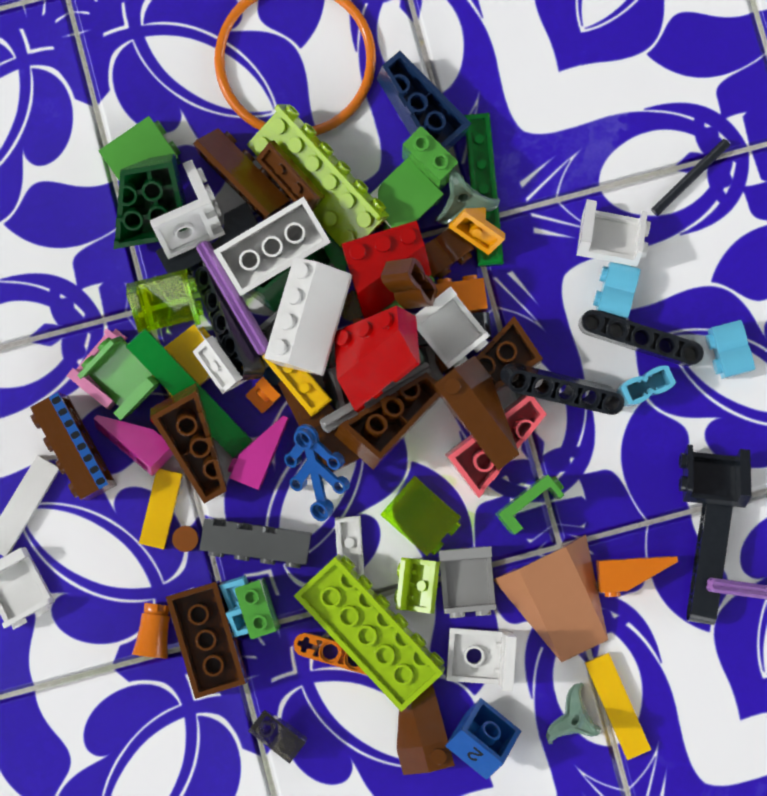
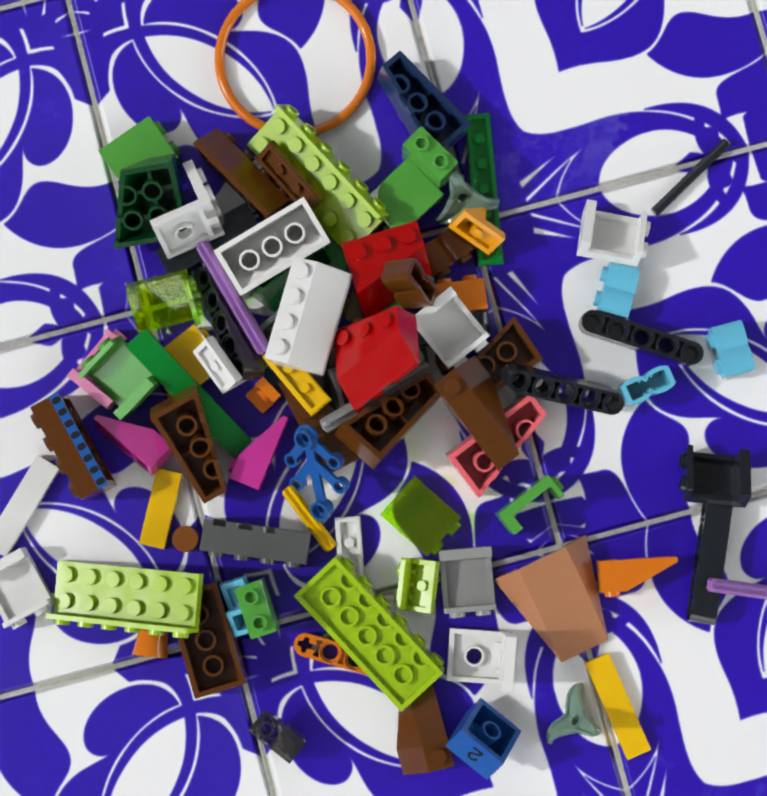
(127, 598): none -> lime bracket
(303, 511): none -> yellow axle

